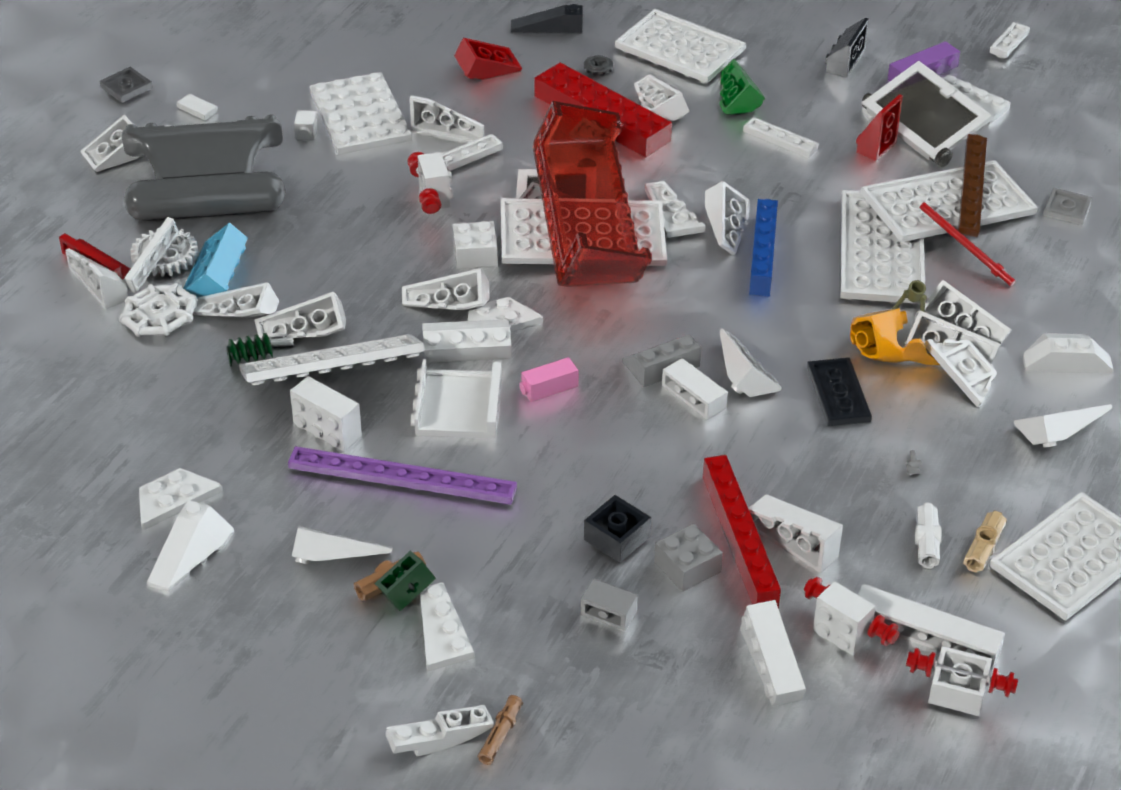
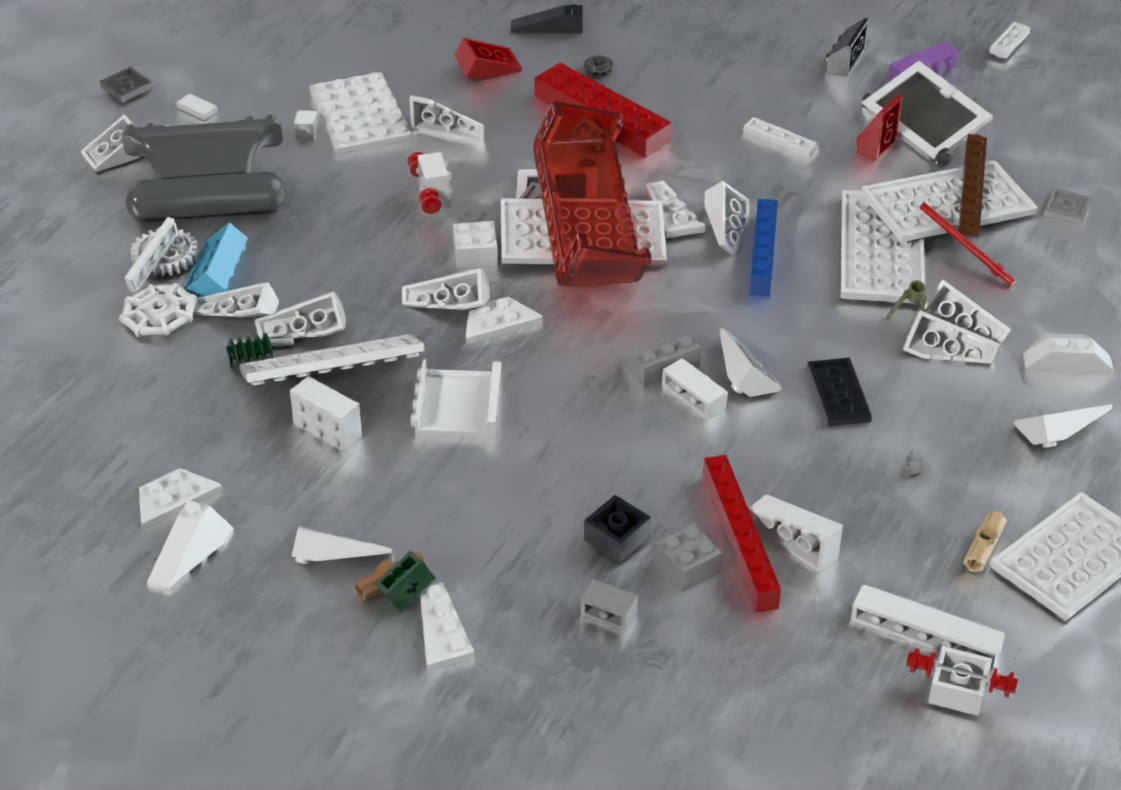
(93, 253): red panel -> none
(101, 281): white wedge -> none
(403, 475): medium lavender plate -> none
(444, 732): white slope -> none
(467, 340): white slope -> none
(472, 151): white plate -> none
(504, 722): medium nougat pin -> none
(549, 379): bright pink brick -> none
(661, 98): white wedge -> none
(680, 45): white plate -> none
(739, 90): green wedge -> none
(772, 653): white wedge -> none
(847, 617): white brick -> none
(877, 338): light orange hips -> none
(928, 536): white piece -> none
(964, 366): white wing -> none
(993, 104): white wing -> none

